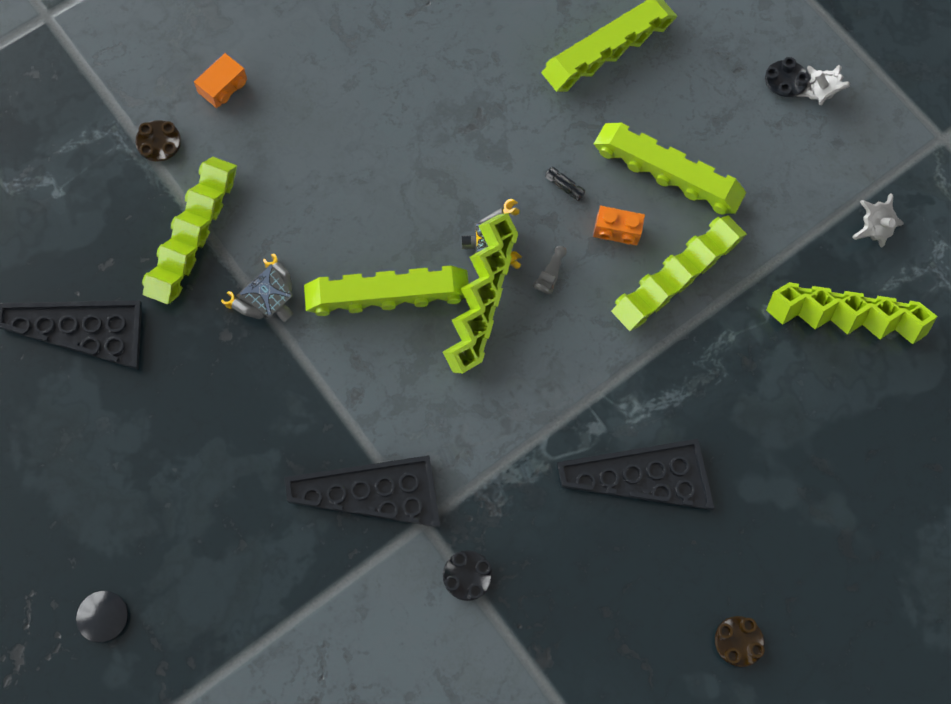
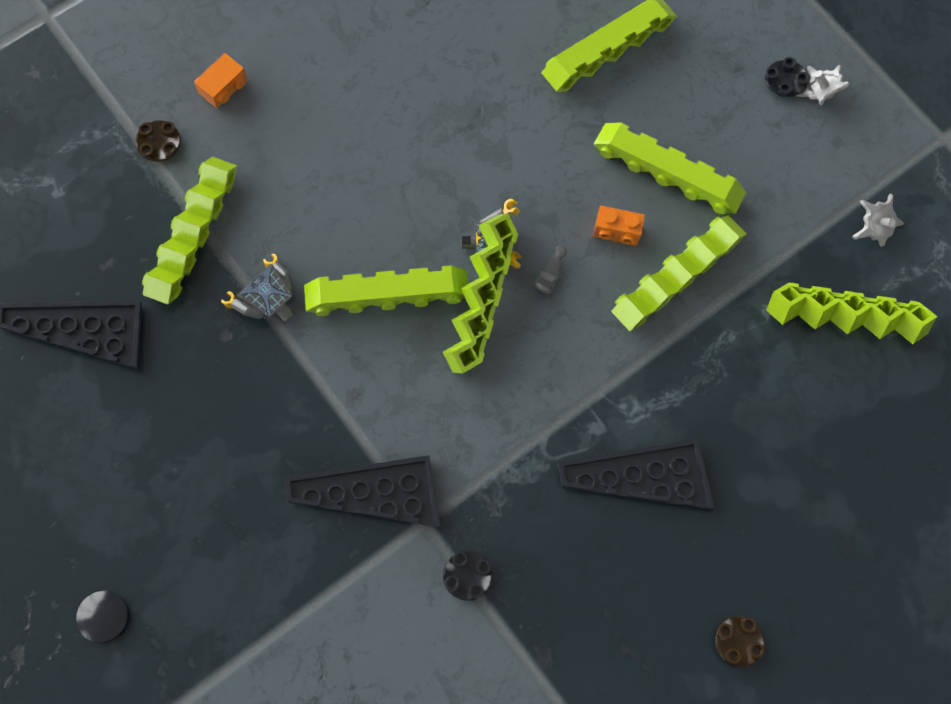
(565, 183): black axle -> none

